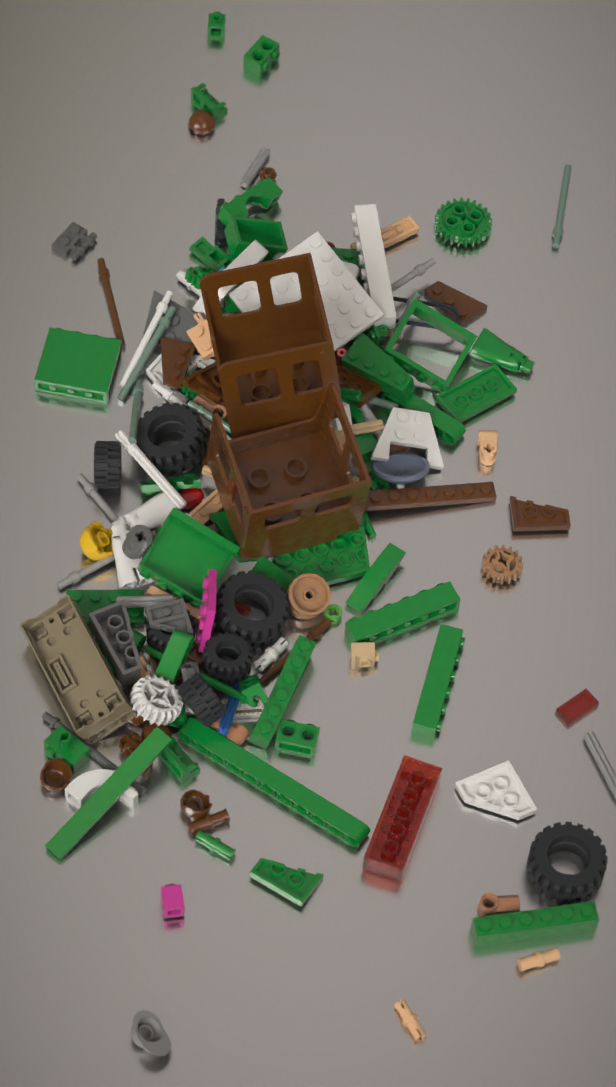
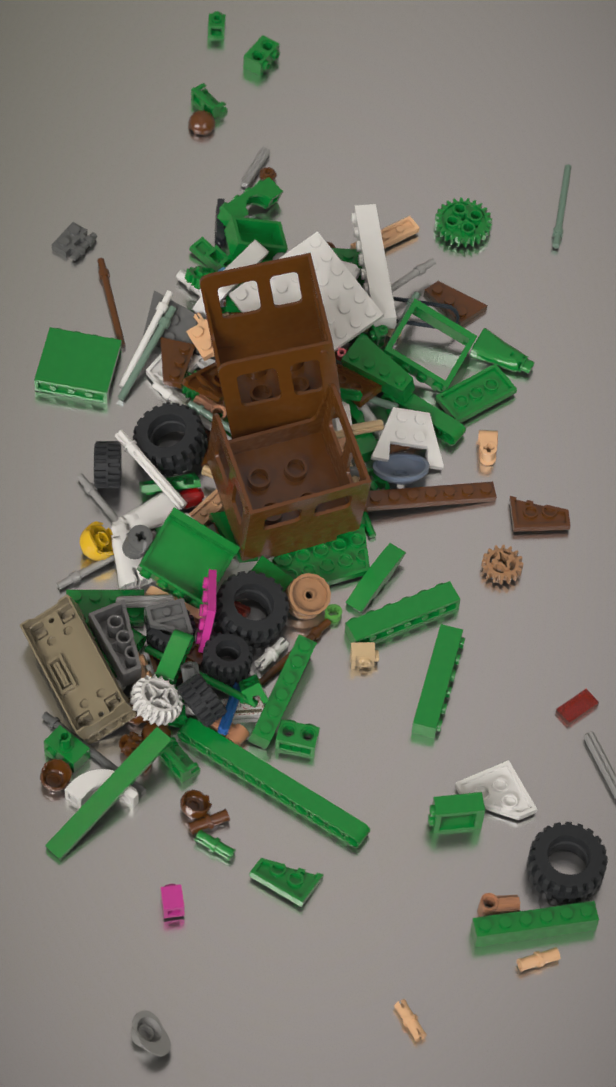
(138, 392): sand green bar -> none
(402, 818): clear red brick -> none
(457, 812): none -> green window

